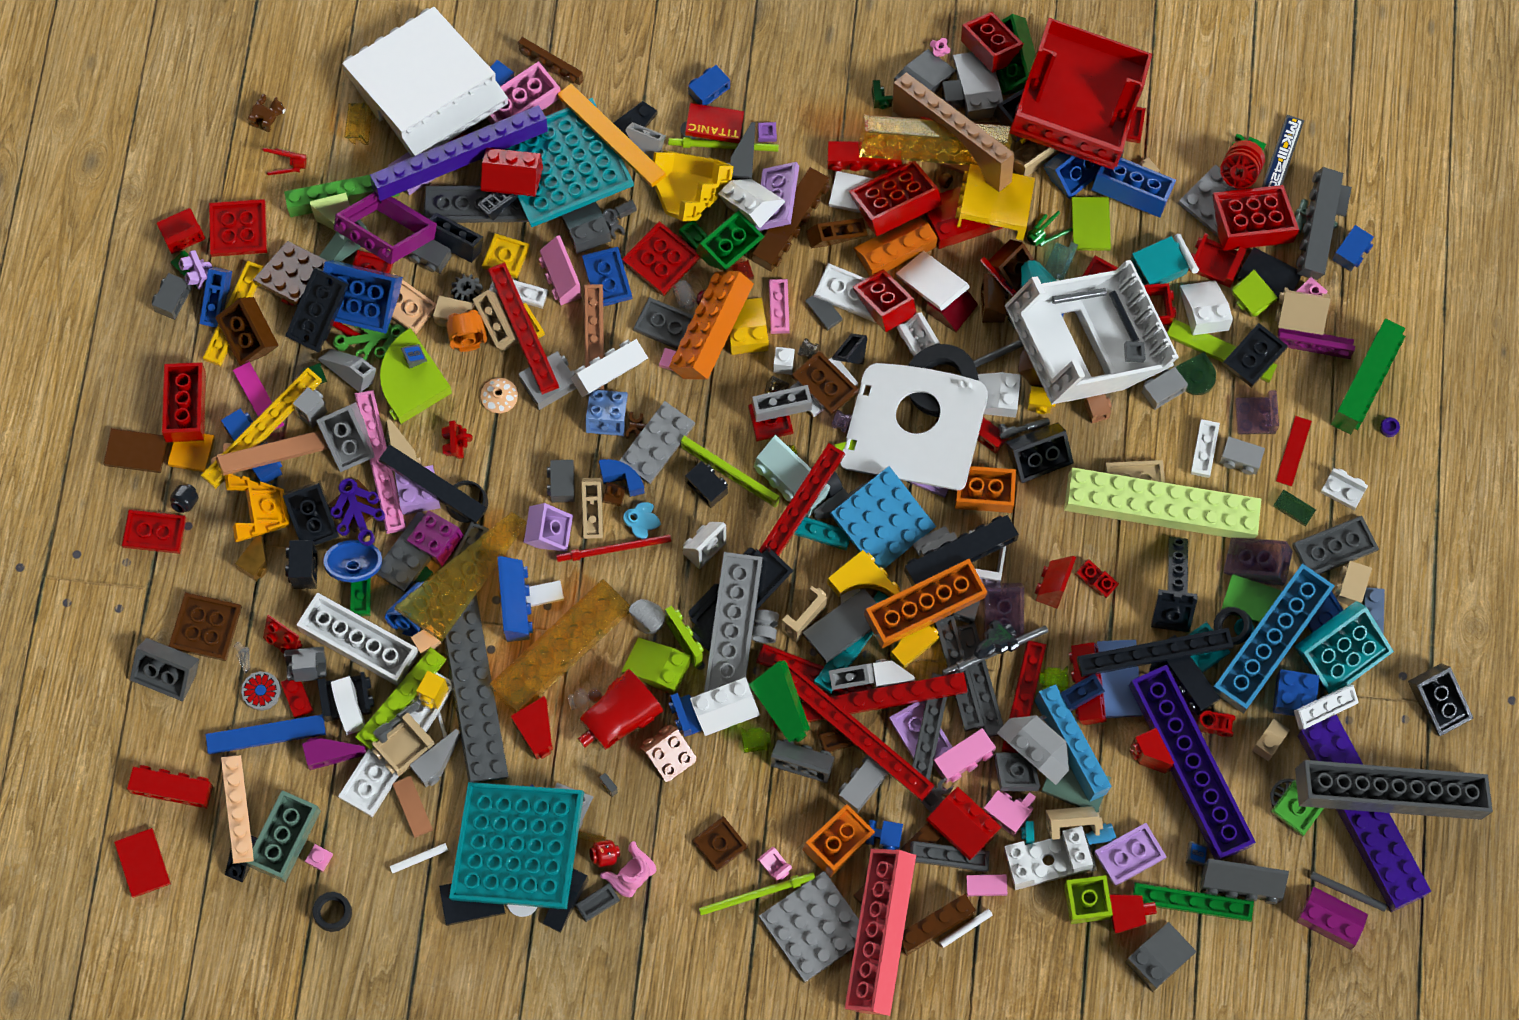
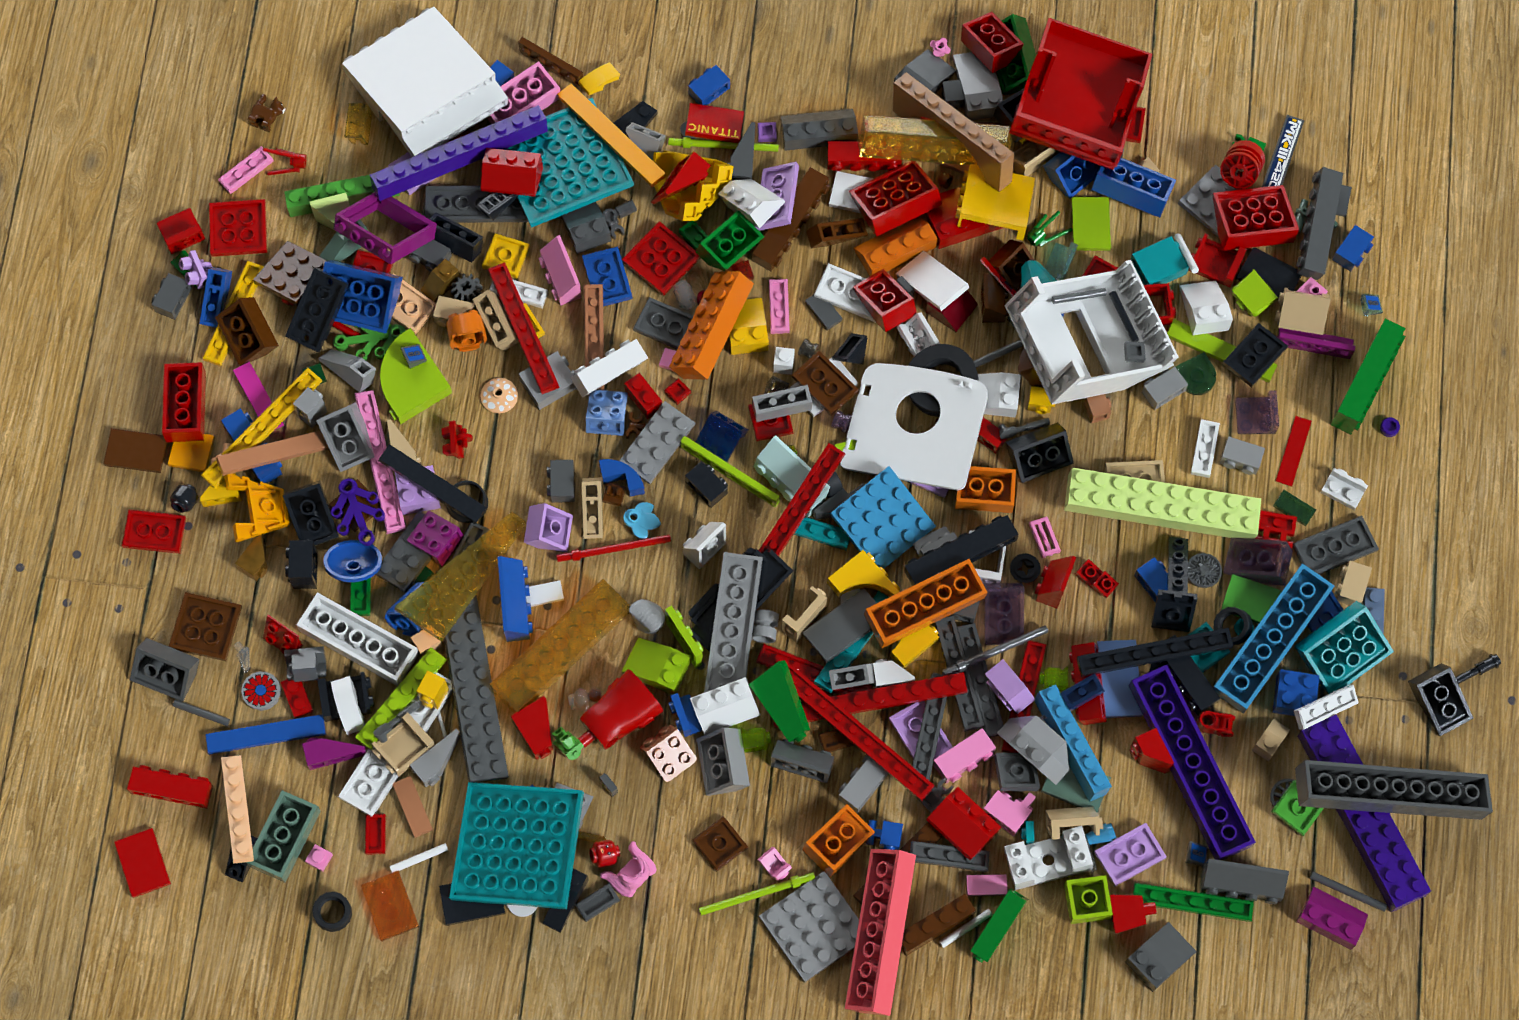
(201, 712): none -> dark grey bar
(219, 495): none -> yellow slope
(245, 170): none -> bright pink tile
(375, 834): none -> red tile
(389, 906): none -> clear orange tile
(440, 280): none -> pearl gold slope
(567, 743): none -> bright green hips
(595, 80): none -> yellow slope
(643, 395): none -> red brick
(677, 391): none -> red tile
(685, 174): none -> red slope
(721, 435): none -> clear blue bracket
(723, 761): none -> light grey slope
(818, 128): none -> dark grey slope
(879, 99): dark green bracket -> none
(905, 285): none -> dark grey tile
(997, 639): black rock -> none
(998, 925): none -> green slope
(1009, 687): none -> lavender brick
(1029, 561): none -> black gear
(1049, 552): none -> bright pink tile
(1152, 577): none -> blue brick
(1204, 570): none -> dark grey wheel
(1277, 524): none -> red plate
(1371, 304): none -> slope
(1480, 668): none -> black pin

